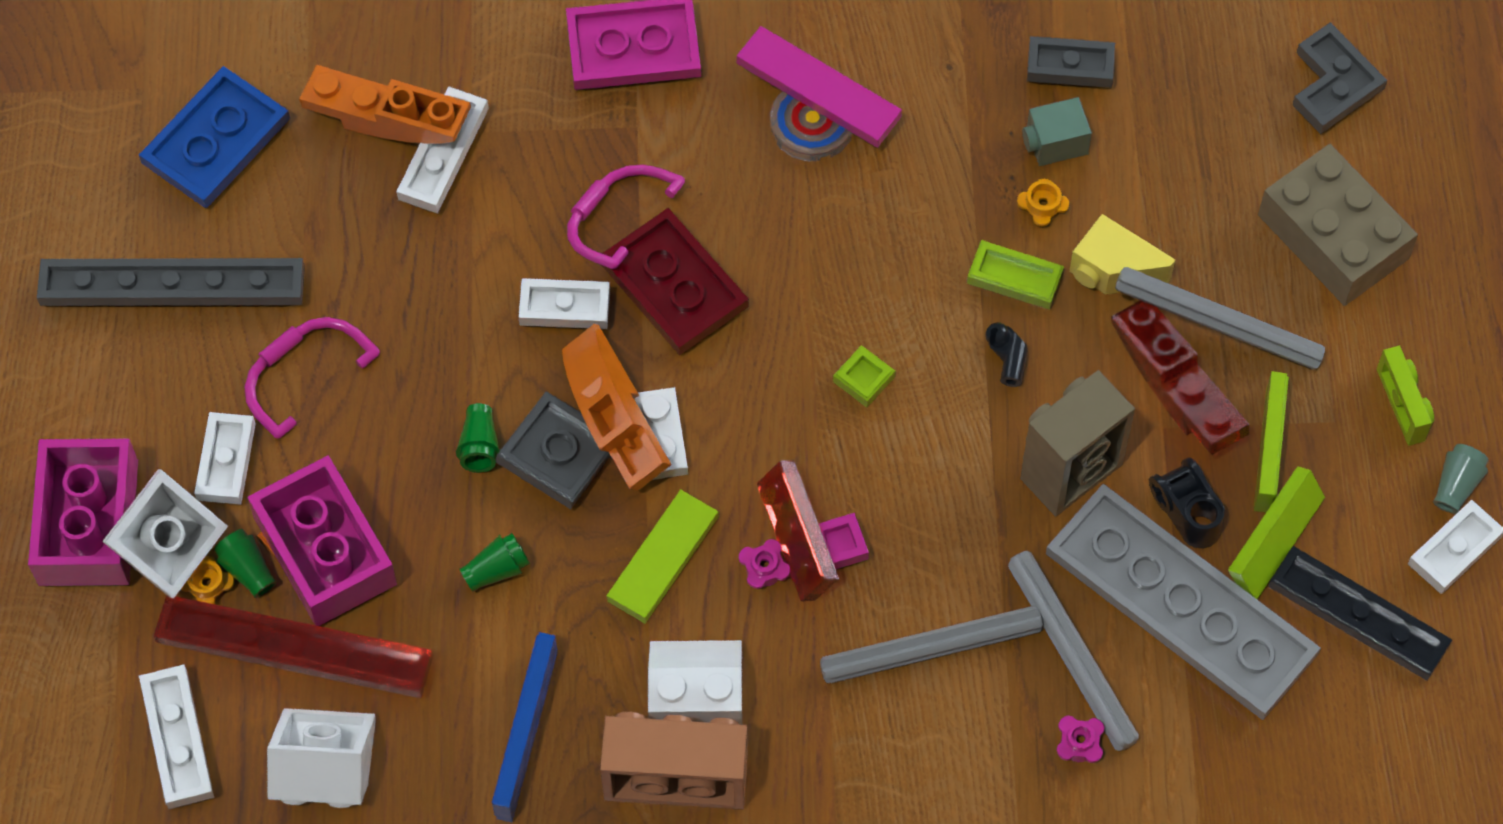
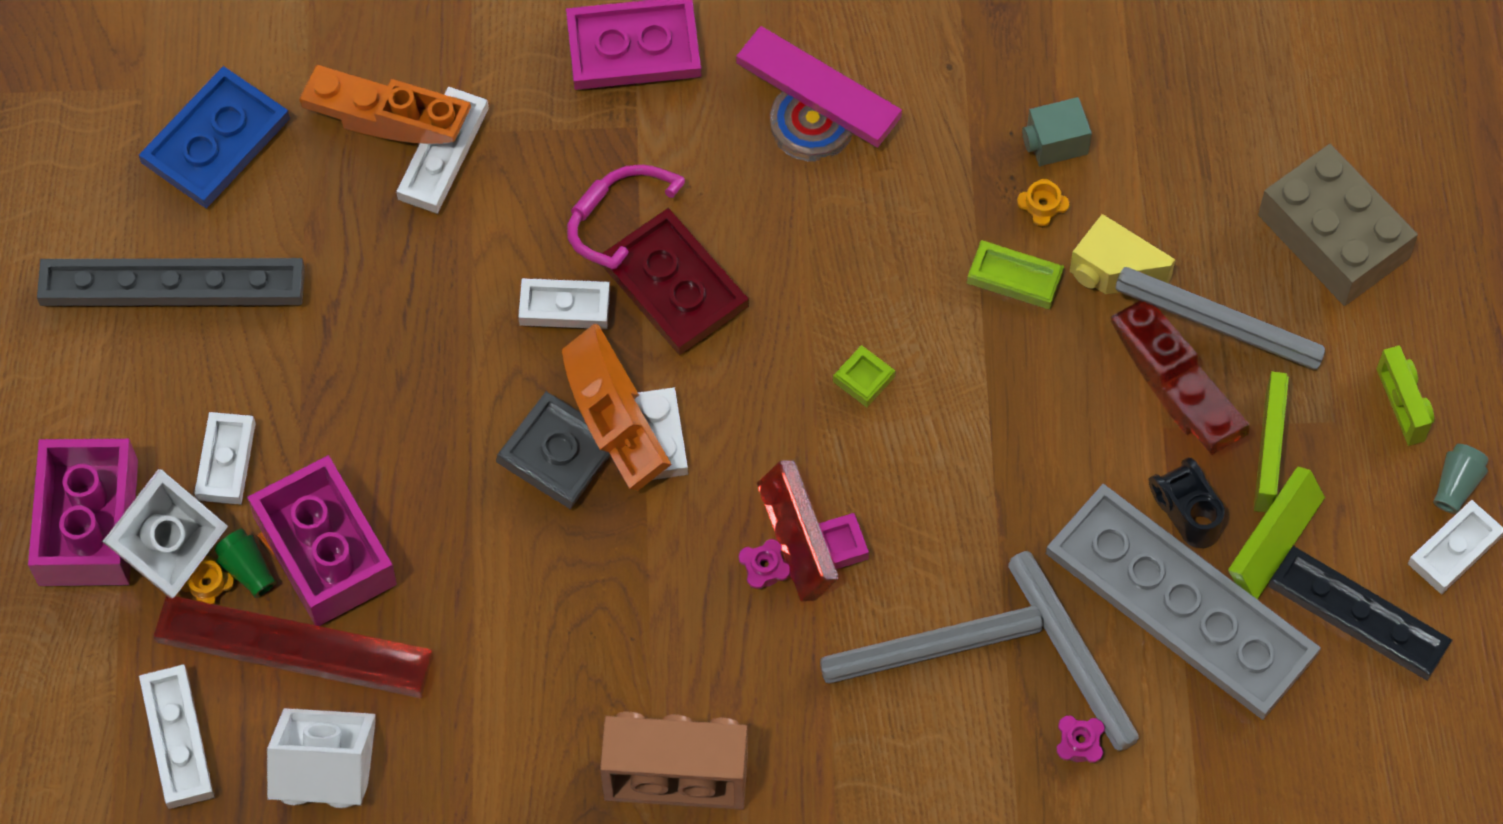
(284, 344): dark pink piece -> none
(478, 440): green cone -> none
(495, 563): green cone -> none
(524, 727): blue tile -> none
(662, 556): lime tile -> none
(695, 680): white slope -> none
(1010, 350): black arm -> none
(1071, 61): dark grey plate -> none
(1076, 442): dark tan brick -> none
(1344, 81): dark grey plate -> none

